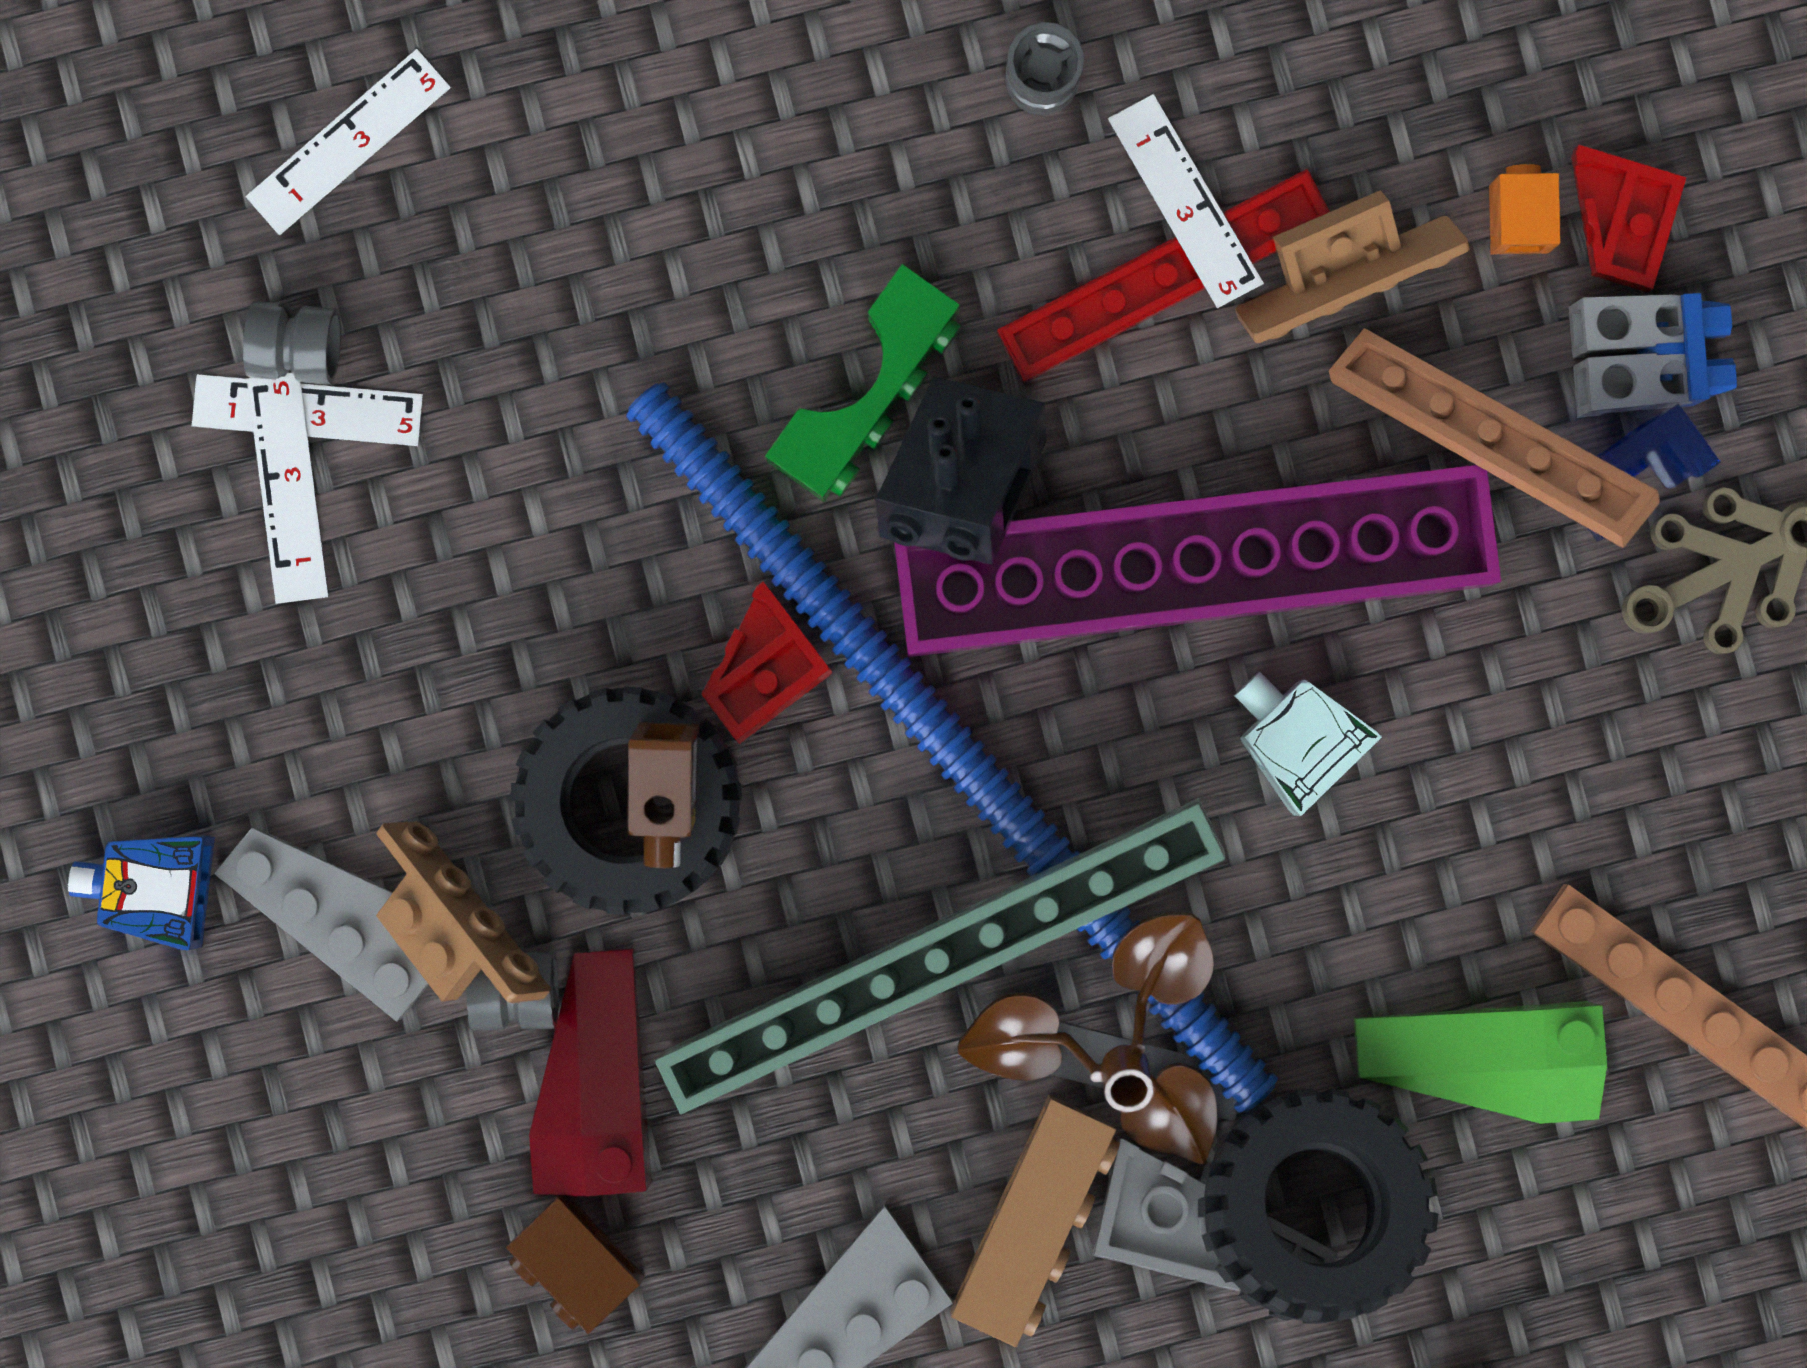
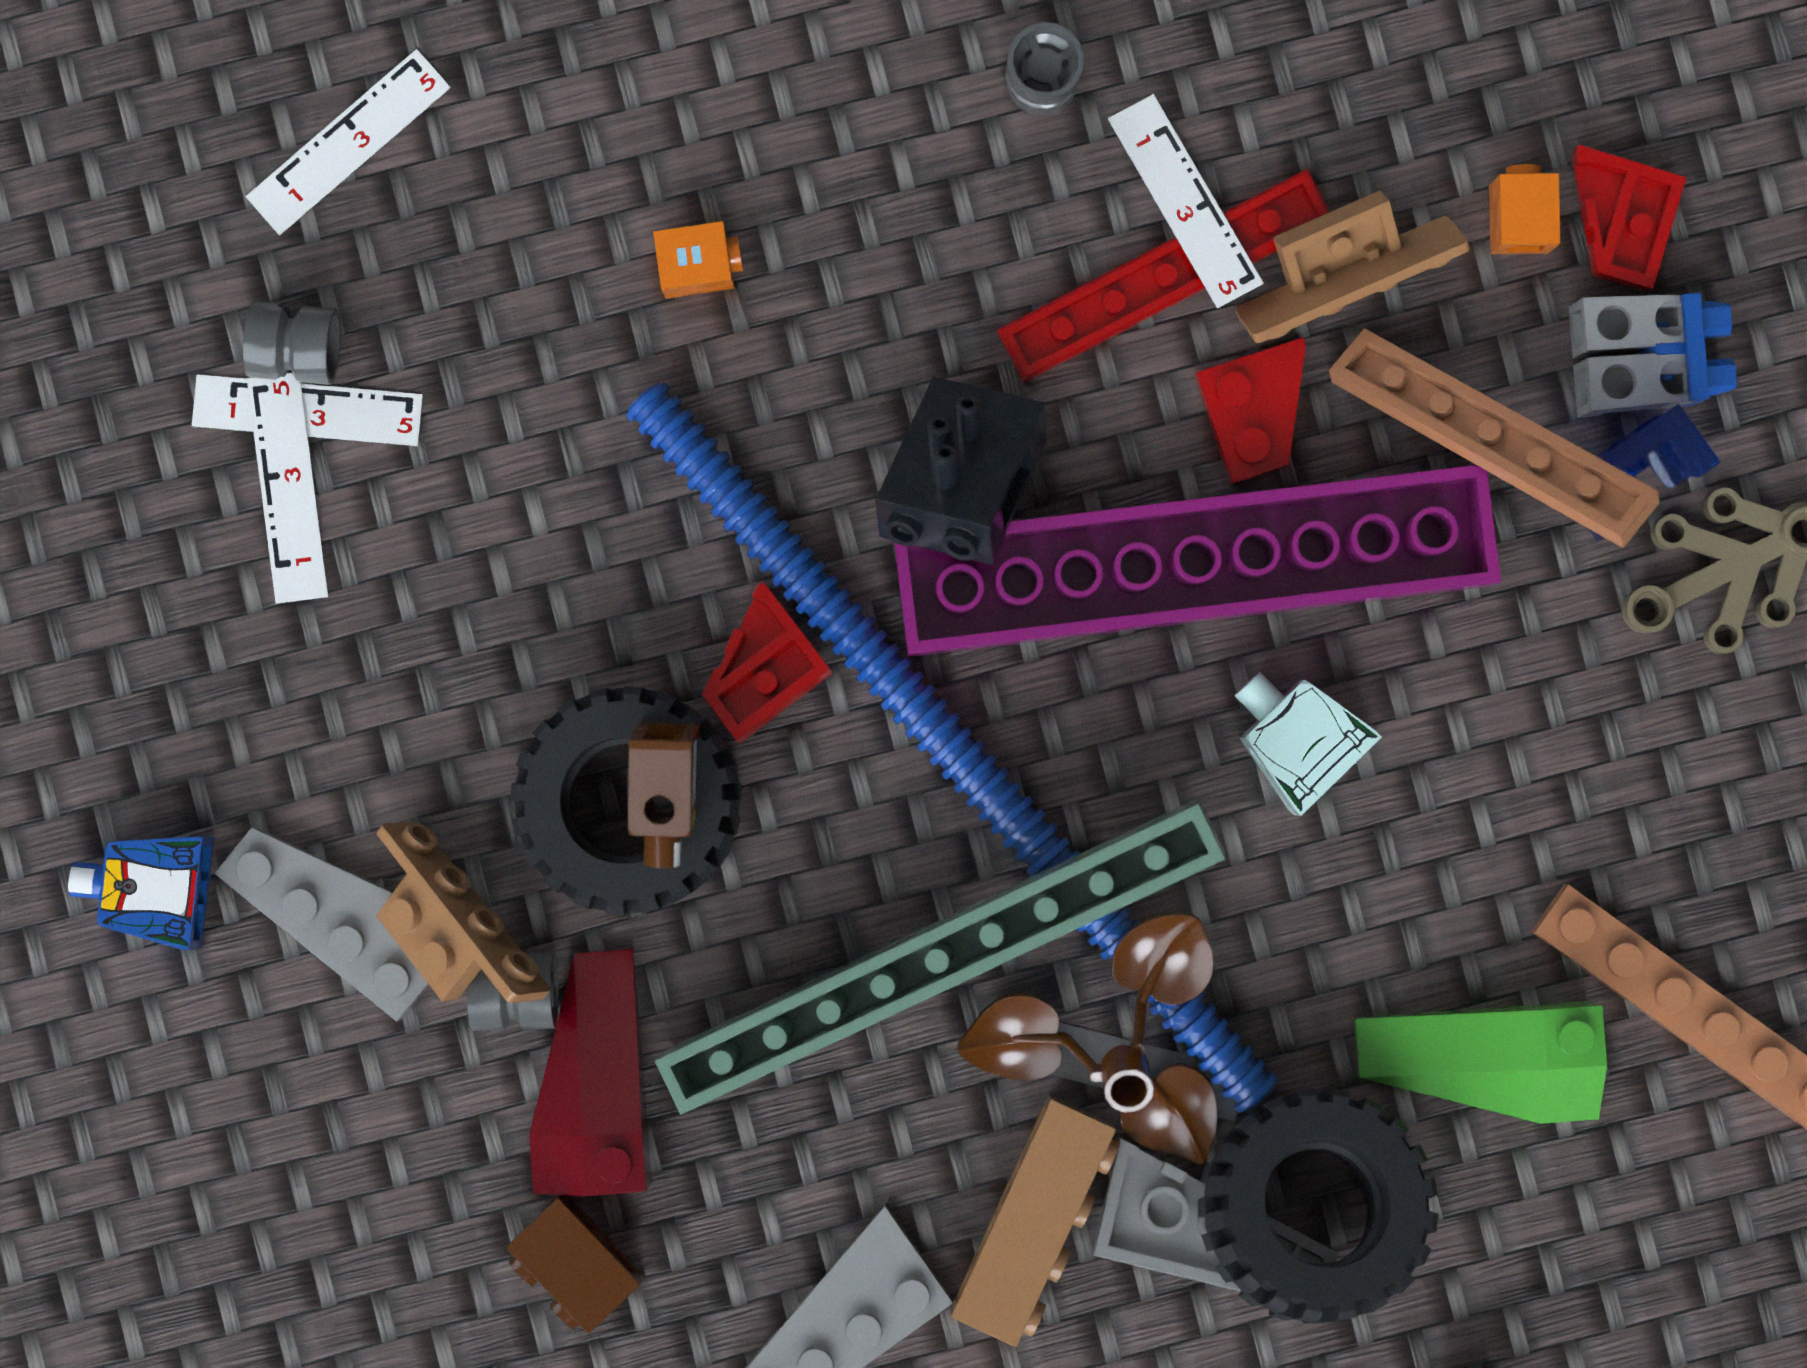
(696, 259): none -> orange brick
(821, 446): green arch -> none
(1254, 408): none -> red wing

